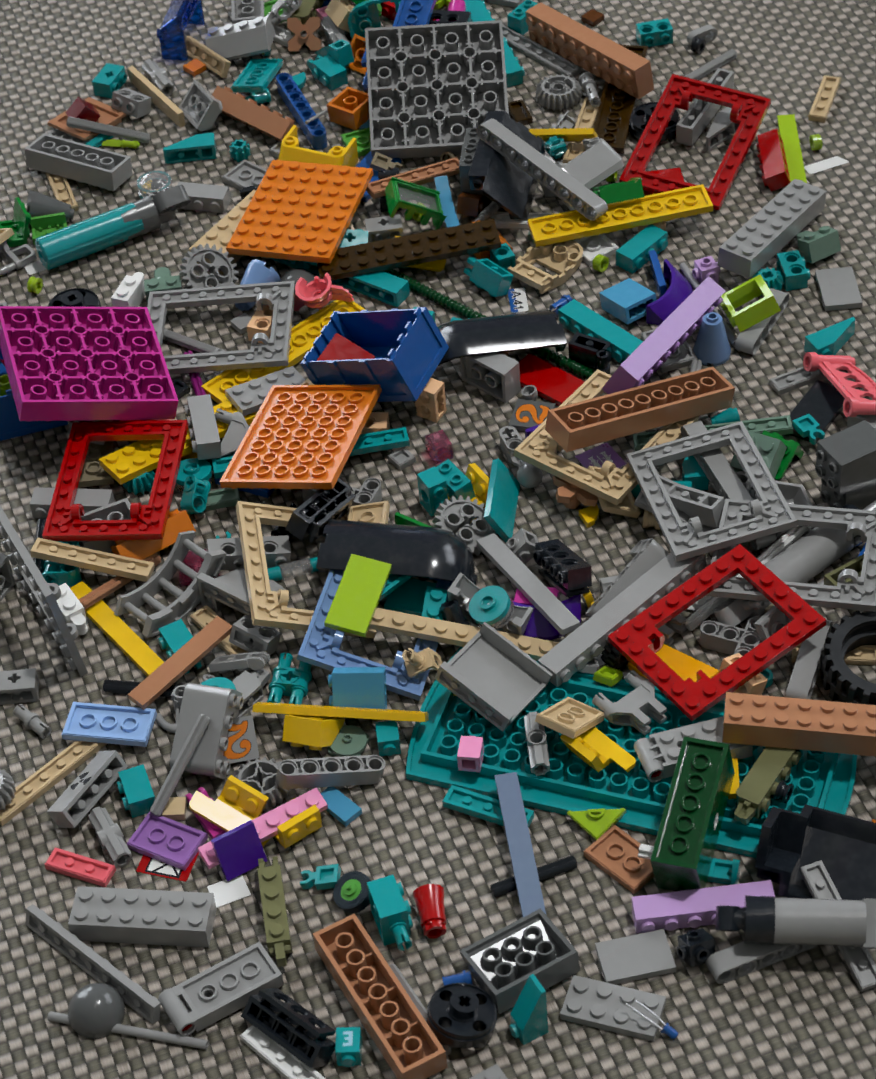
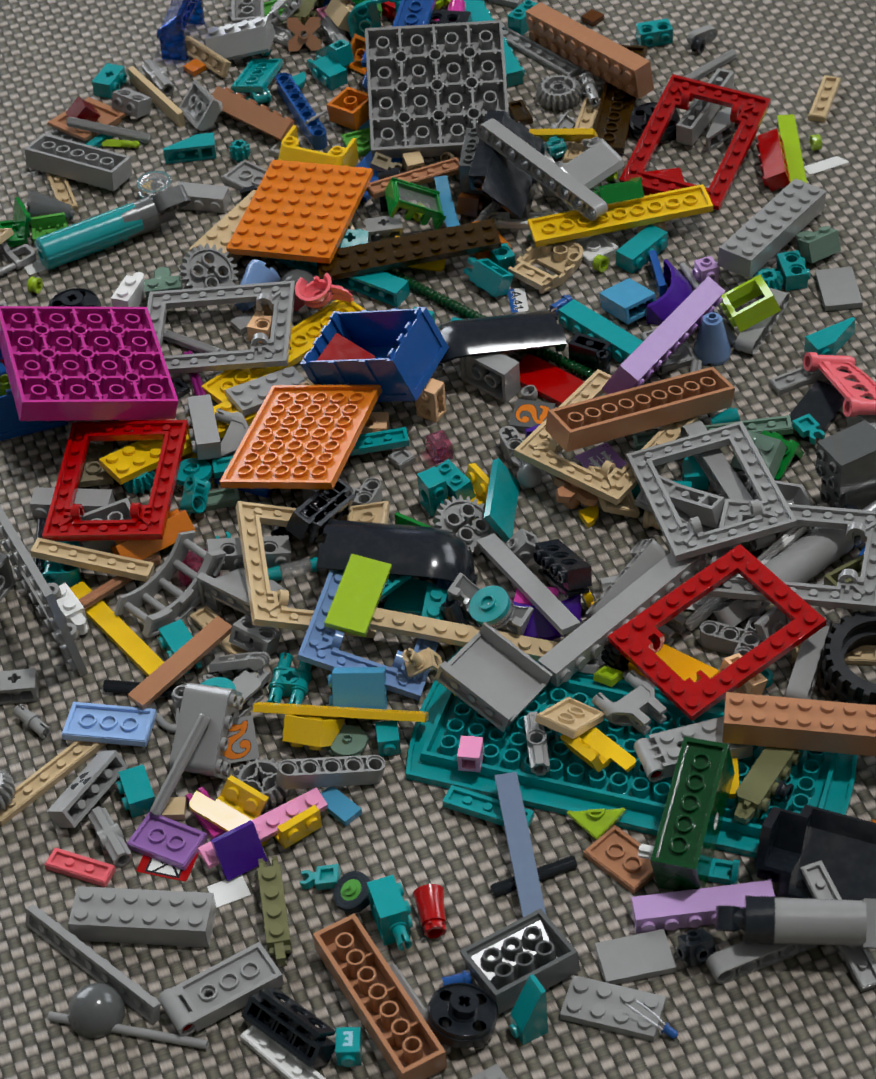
(412, 160): none -> tan brick

